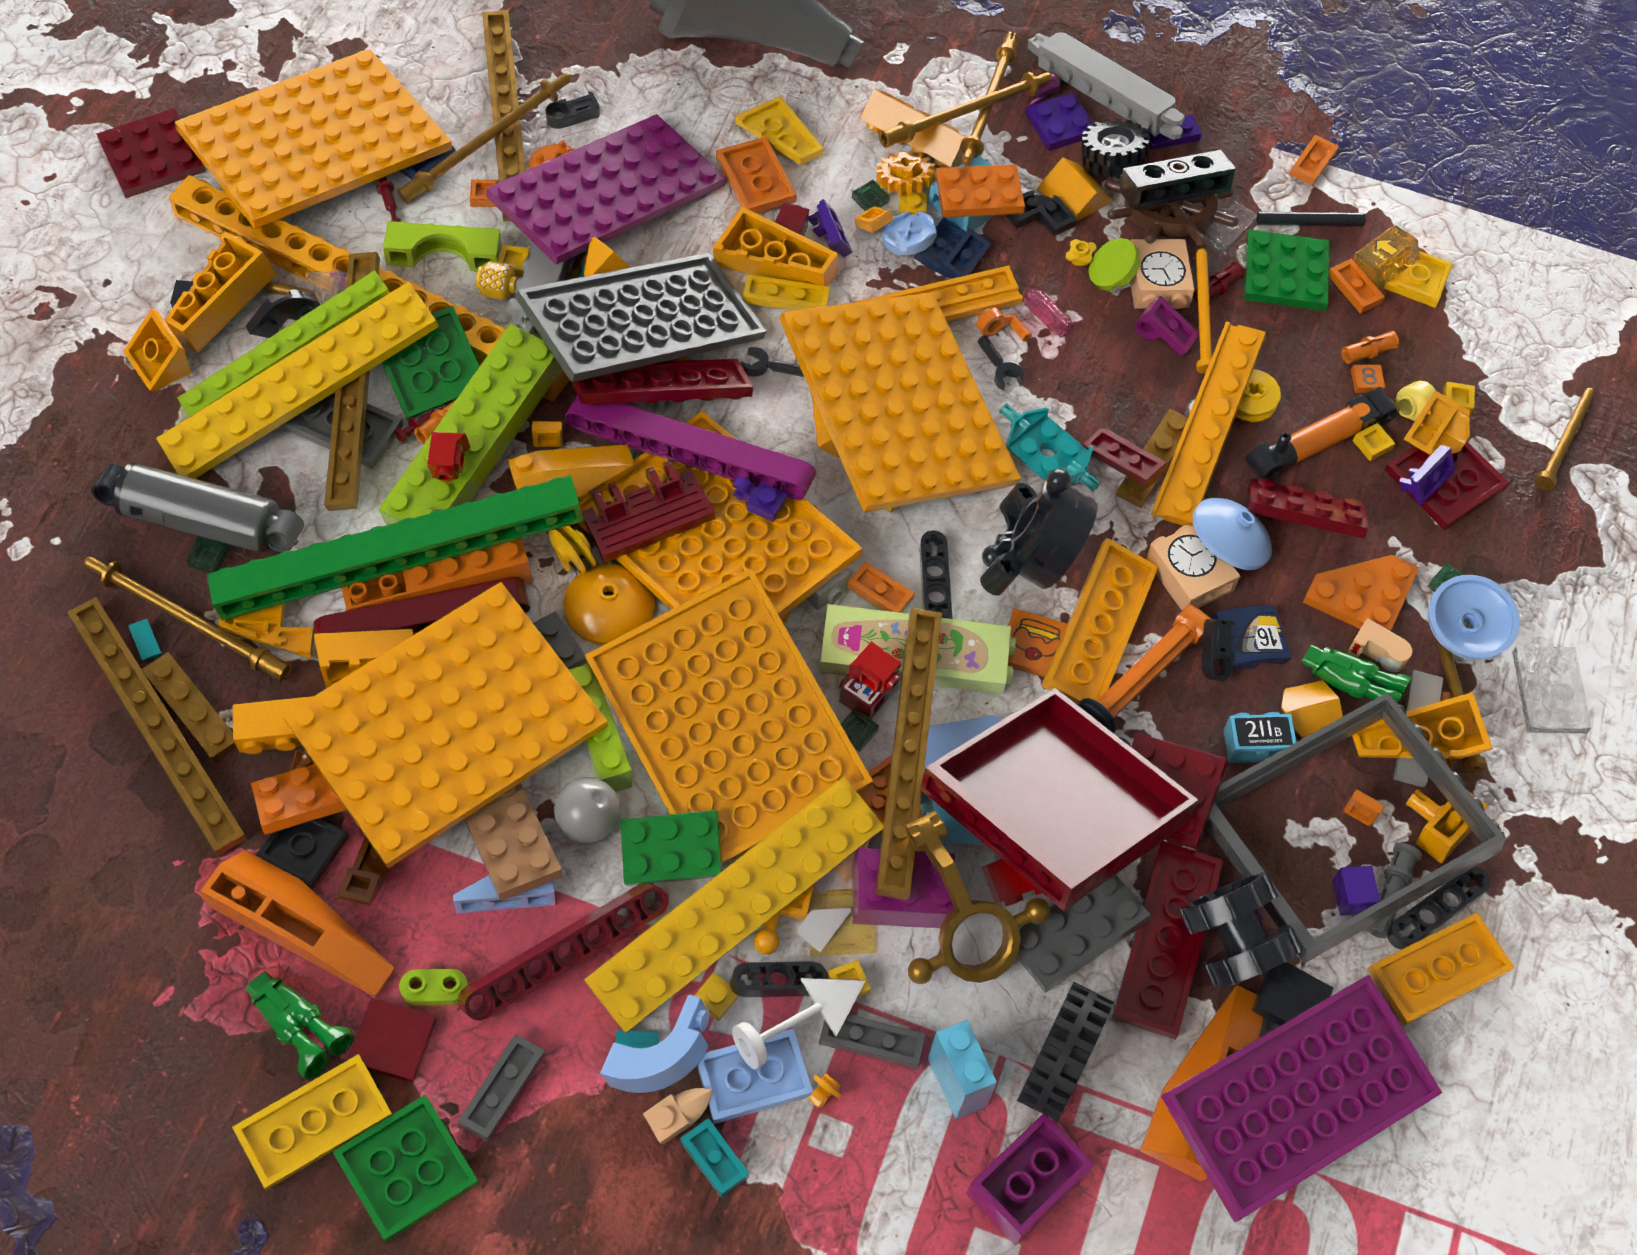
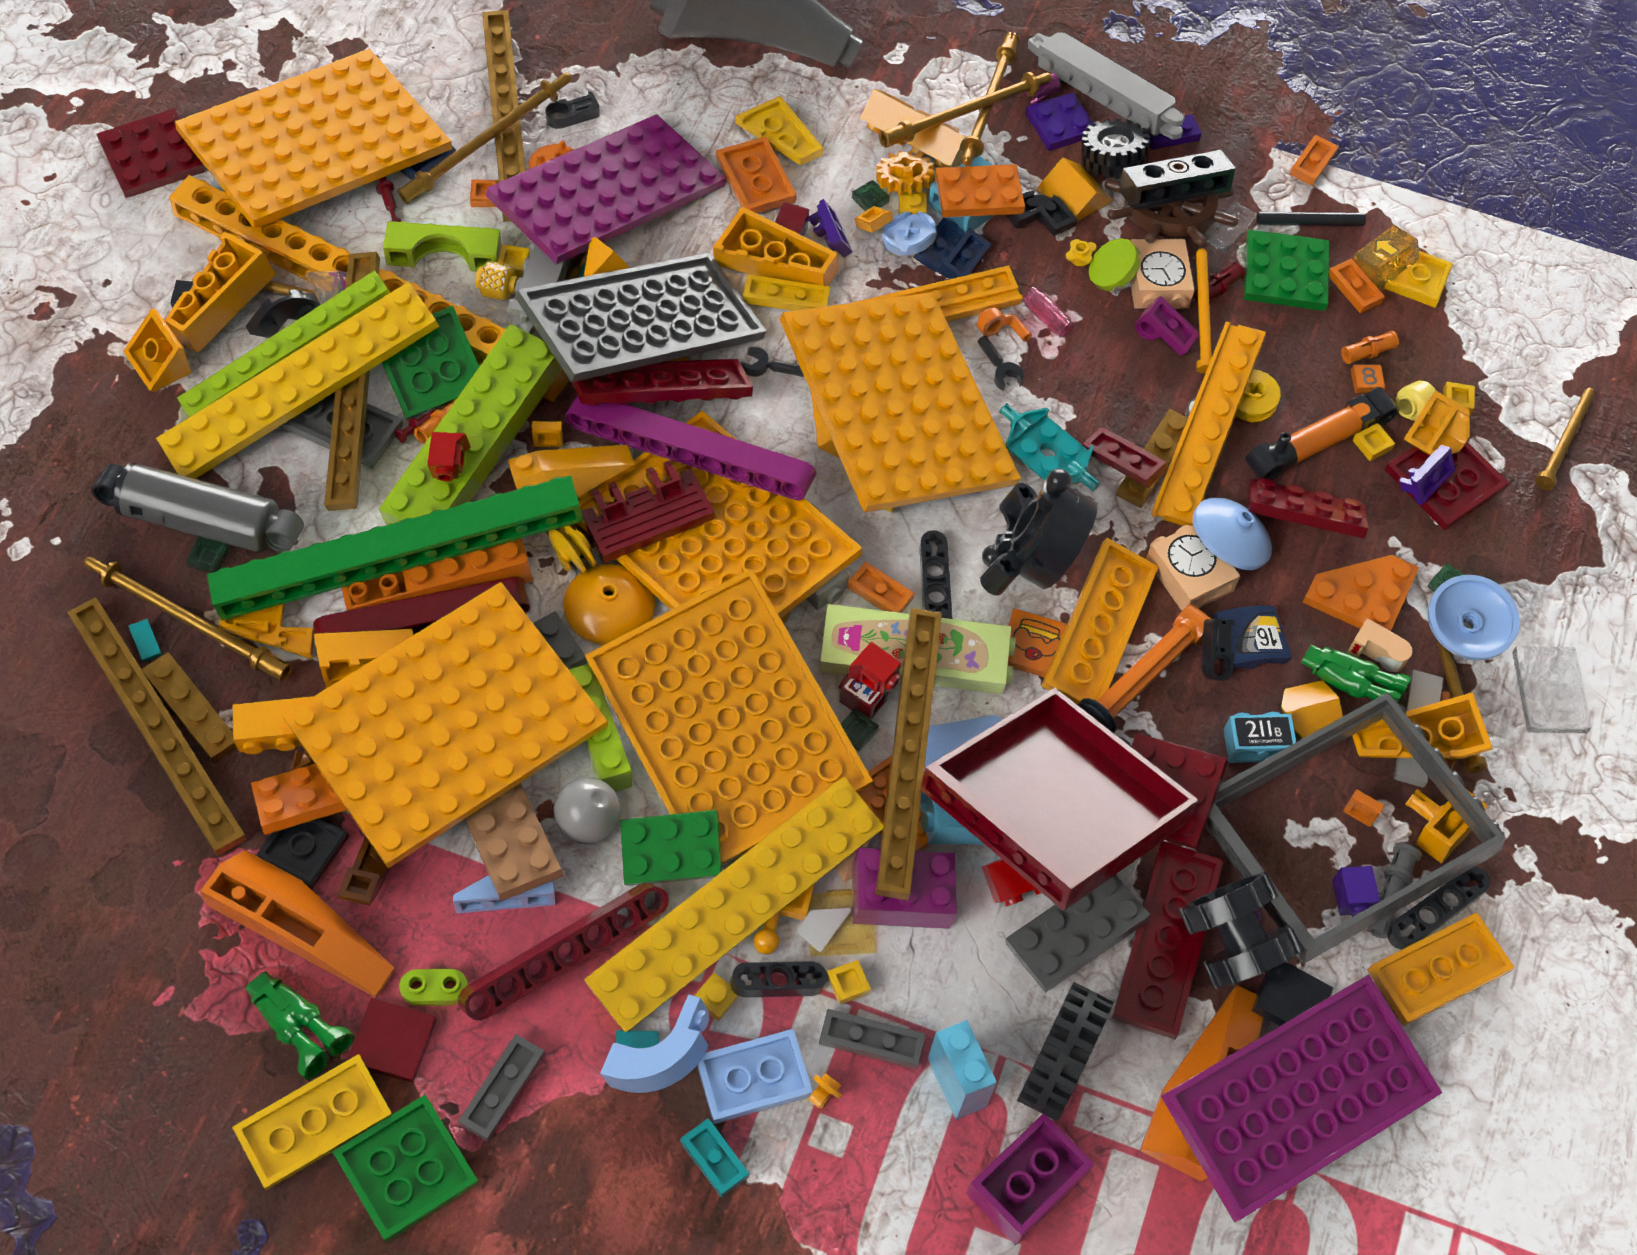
(677, 1113): light nougat plate -> none
(763, 500): dark purple plate -> none
(830, 997): white piece -> none
(927, 835): pearl gold piece -> none

